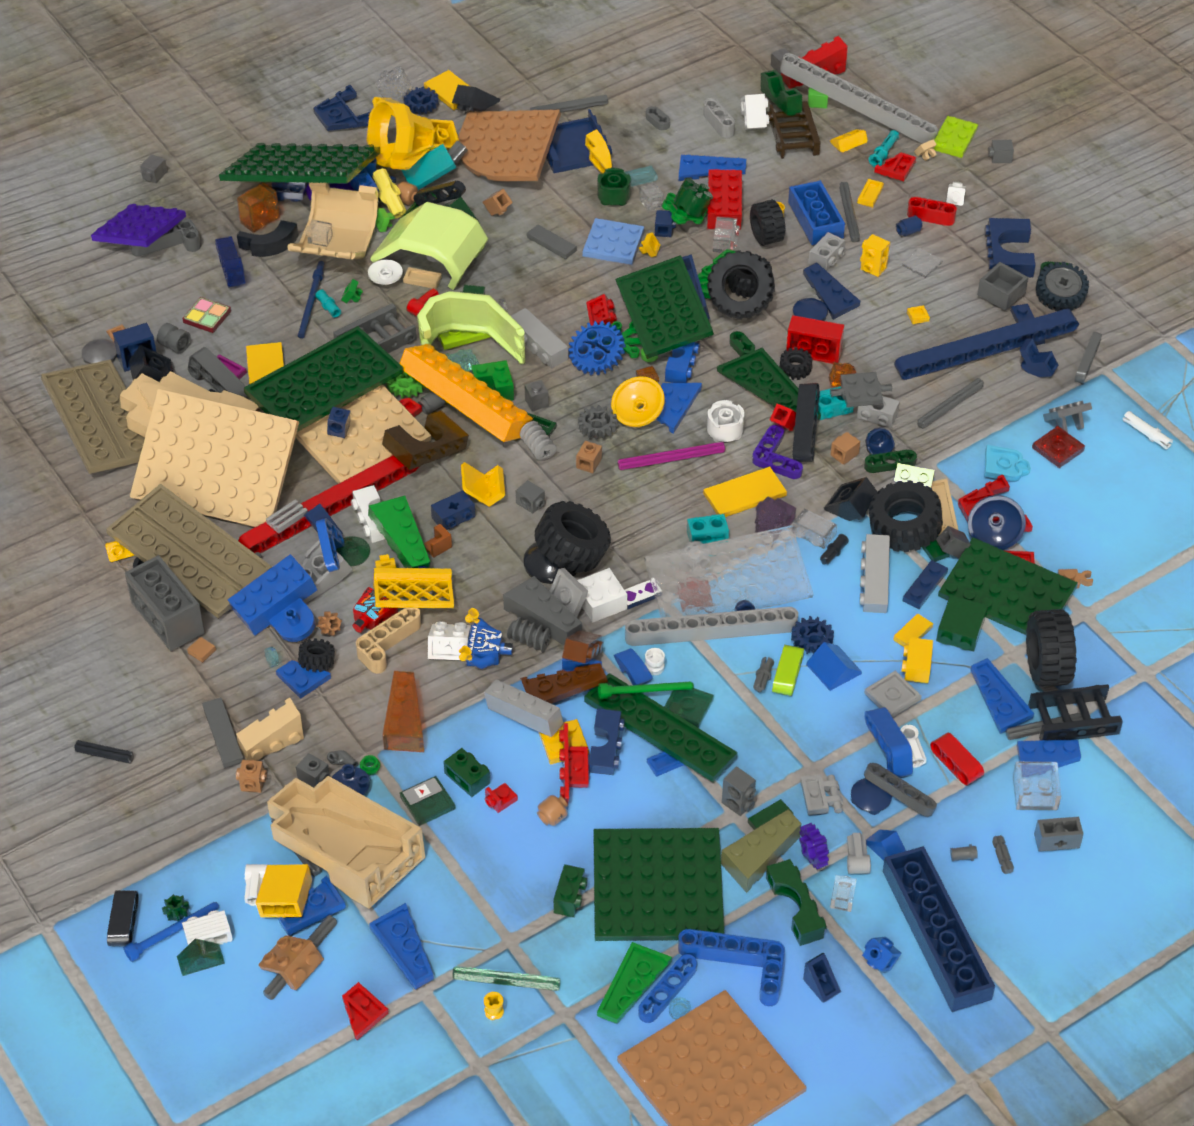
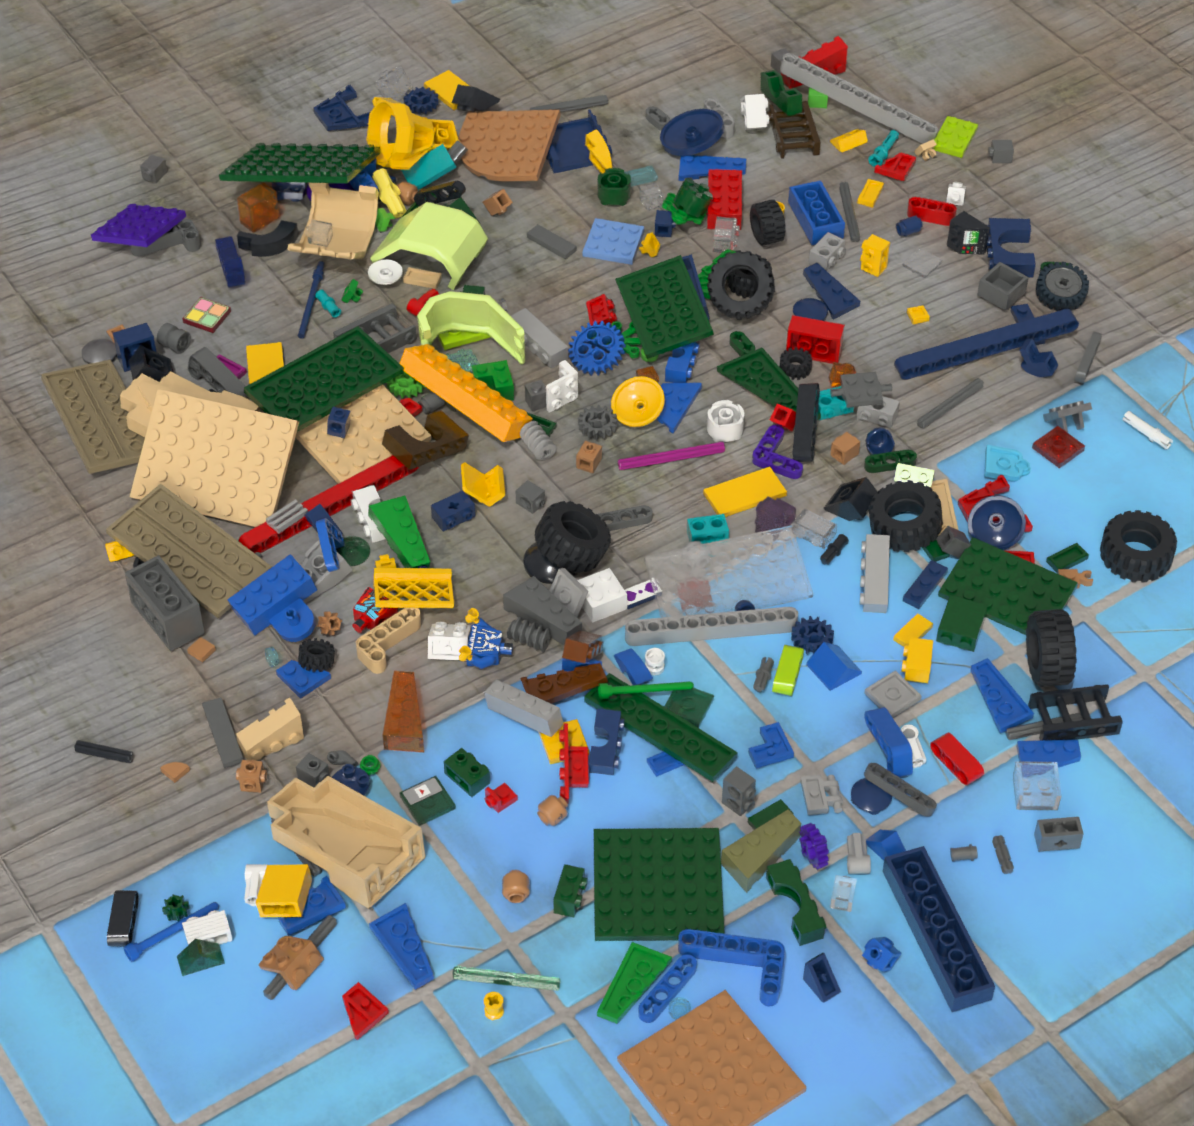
(175, 770): none -> medium nougat tile
(440, 543): dark orange panel -> none
(515, 886): none -> medium nougat head
(564, 389): none -> white bracket
(619, 523): none -> dark grey beam
(692, 132): none -> dark blue dish
(775, 748): none -> blue plate
(967, 234): none -> black slope
(1067, 557): none -> dark green tile
(1134, 563): none -> black tyre

